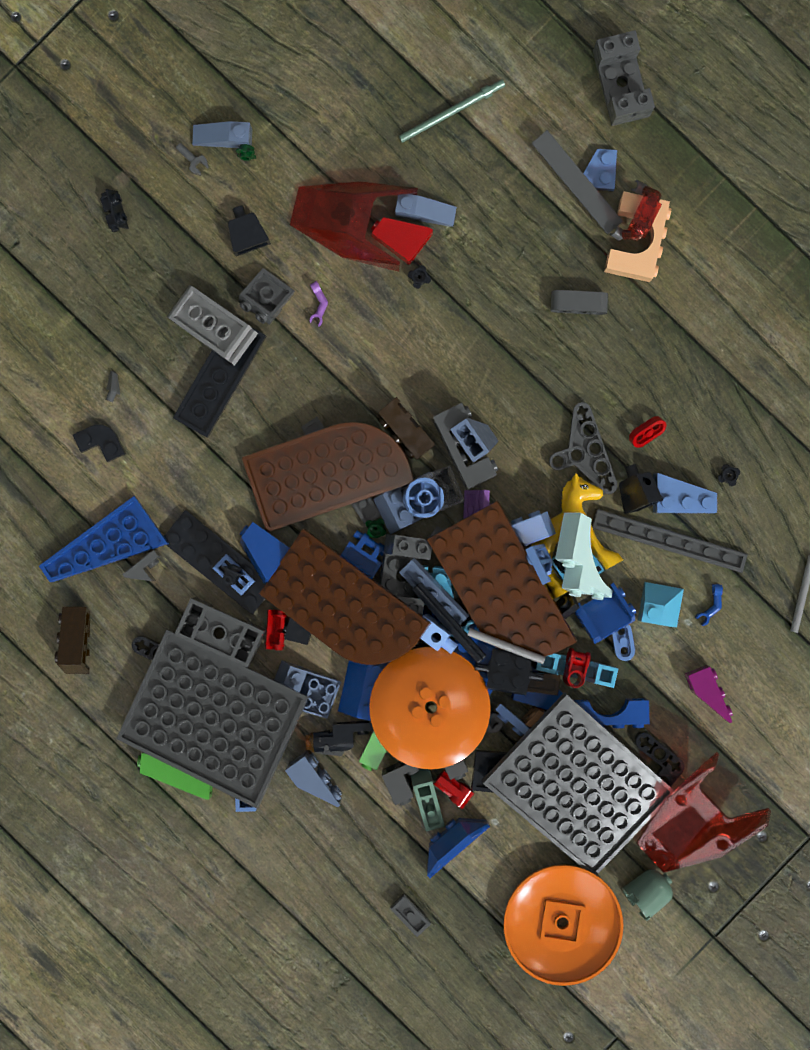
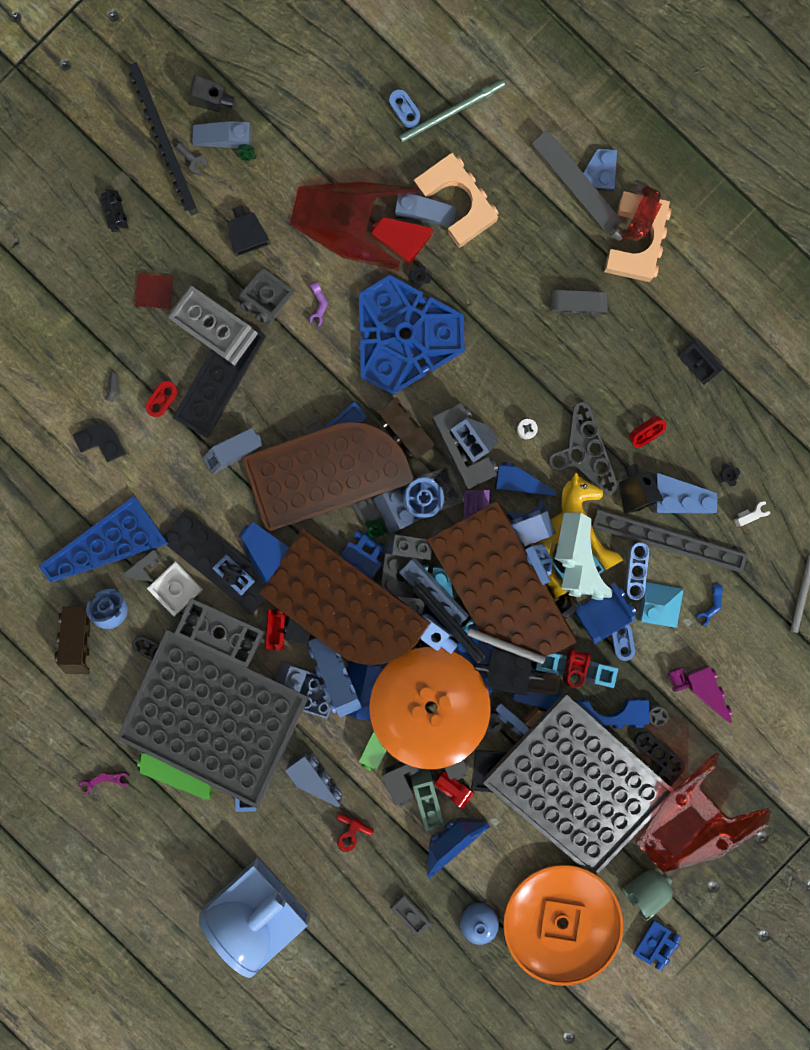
(107, 609): none -> medium blue cylinder
(115, 778): none -> magenta piece
(154, 291): none -> clear red piece
(159, 132): none -> black plate
(159, 397): none -> red plate
(174, 588): none -> white tile
(201, 93): none -> black torso
(232, 450): none -> sand blue slope
(252, 919): none -> light blue piece
(335, 677): none -> medium blue wedge
(338, 740): black plate -> none
(350, 414): none -> blue plate
(355, 824): none -> red piece
(392, 360): none -> blue plate
(405, 109): none -> medium blue plate
(451, 173): none -> light nougat arch
(479, 923): none -> medium blue cylinder
(516, 480): none -> blue slope
(524, 430): none -> white wheel
(525, 516): none -> blue piece
(617, 59): dark grey plate -> none
(630, 579): none -> light blue beam
(652, 942): none -> blue plate
(660, 717): none -> dark grey wheel
(677, 679): none -> magenta bush
(700, 362): none -> black hinge
(746, 516): none -> white plate

